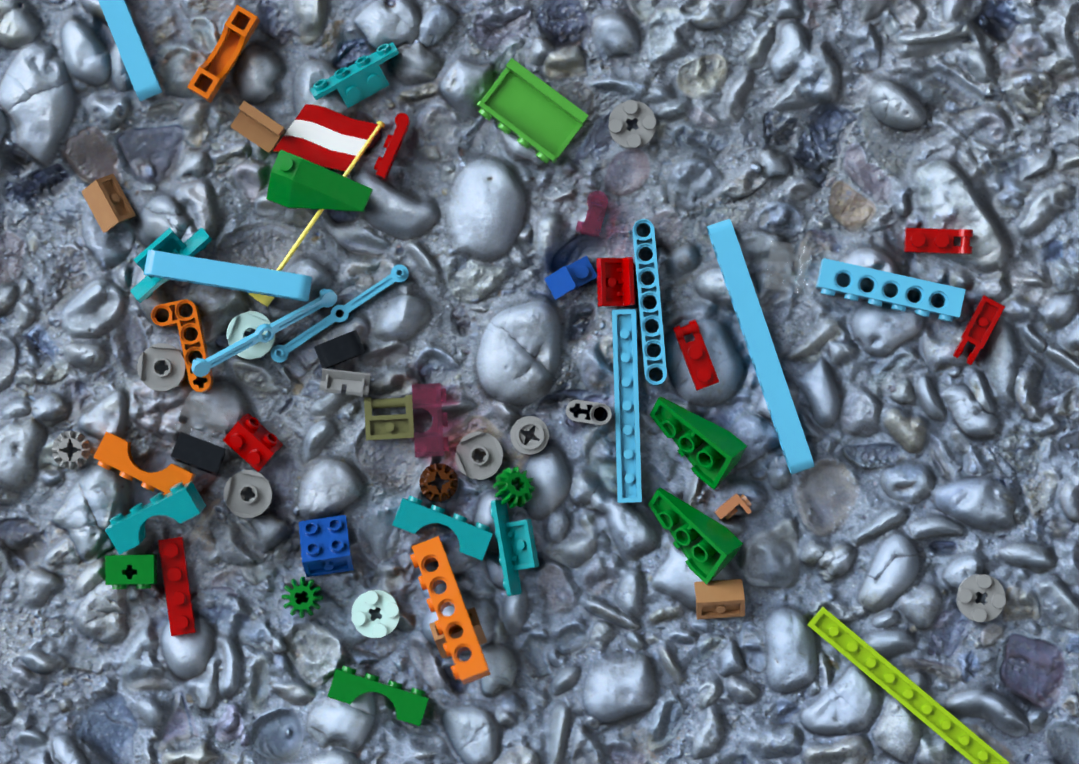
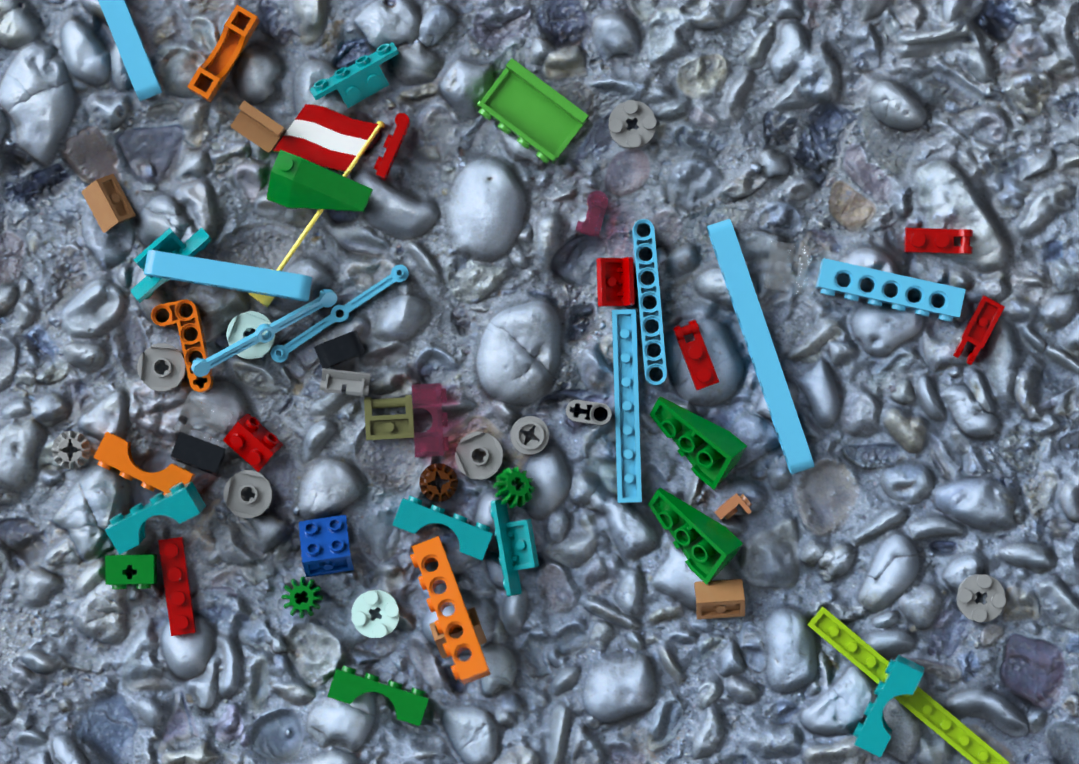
(570, 277): blue slope -> none
(901, 679): none -> teal arch

